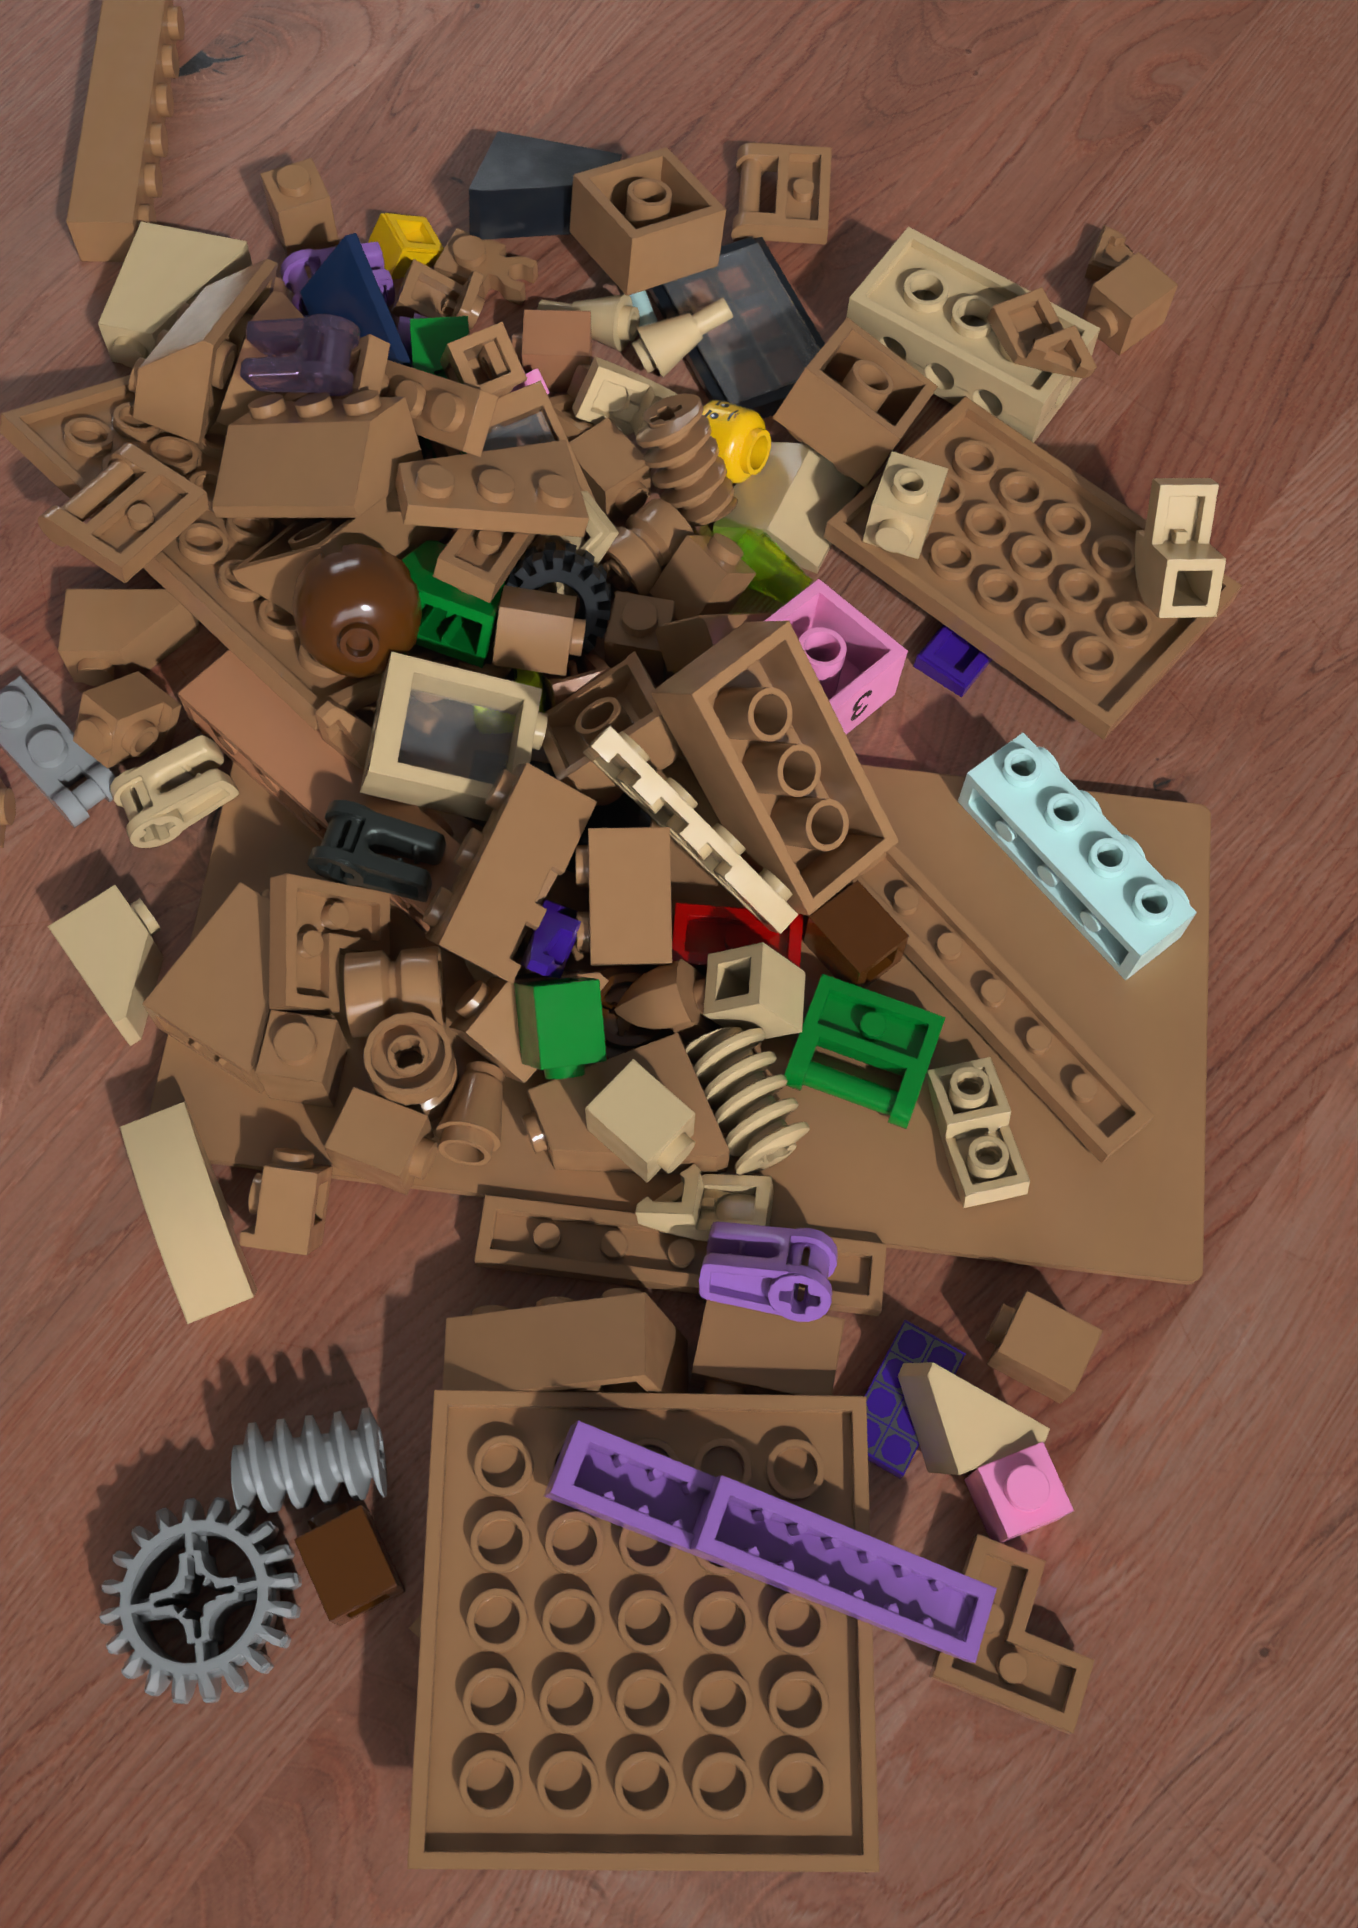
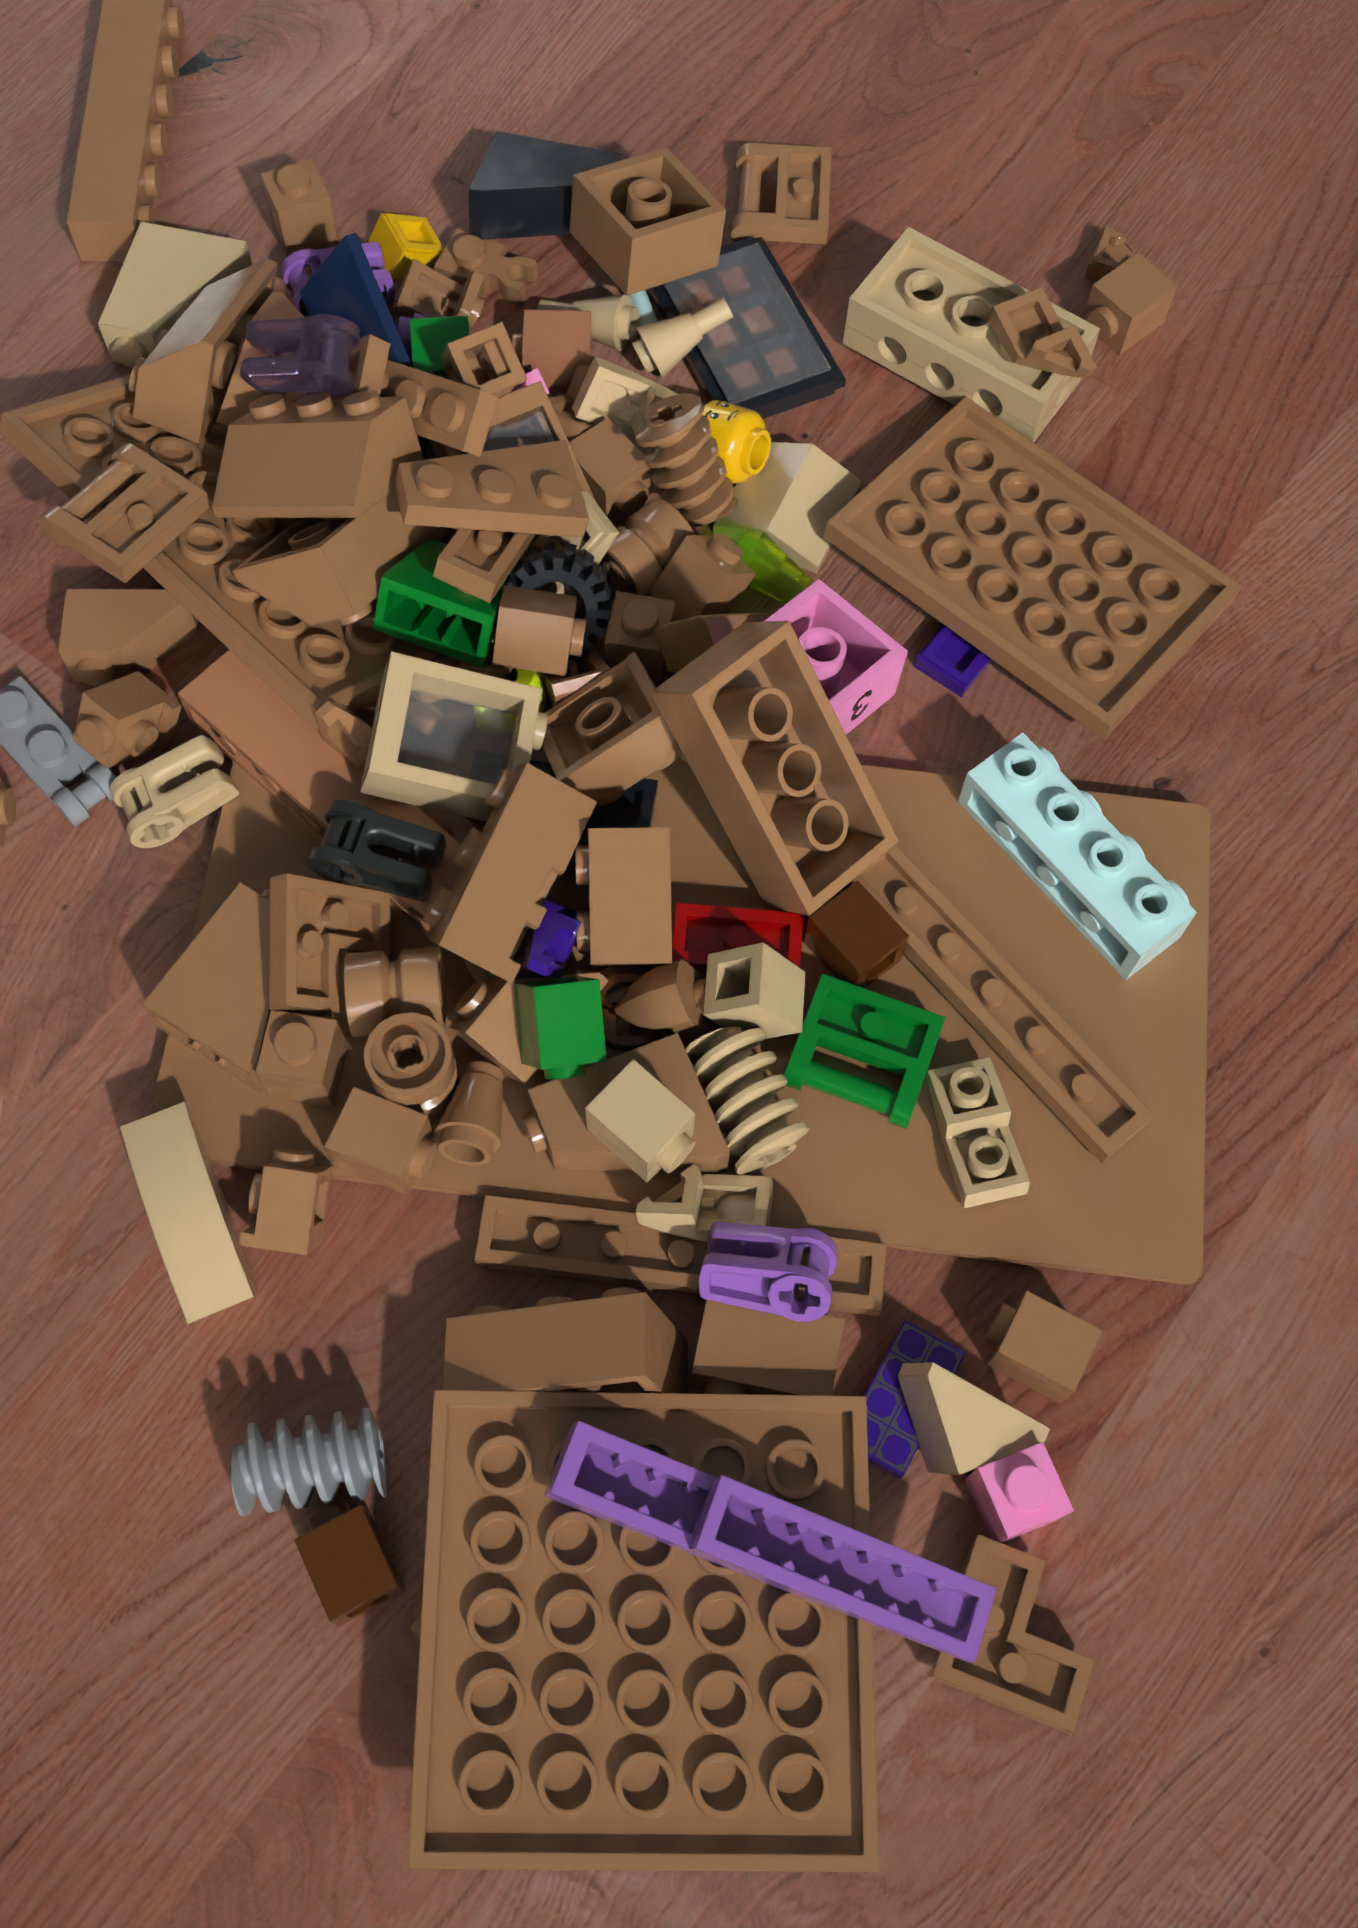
(114, 955): tan slope -> none
(139, 1608): light grey gear -> none
(356, 609): reddish brown cylinder -> none
(710, 846): tan wing -> none
(854, 402): medium nougat brick -> none
(903, 517): tan brick -> none
(1173, 557): tan brick -> none

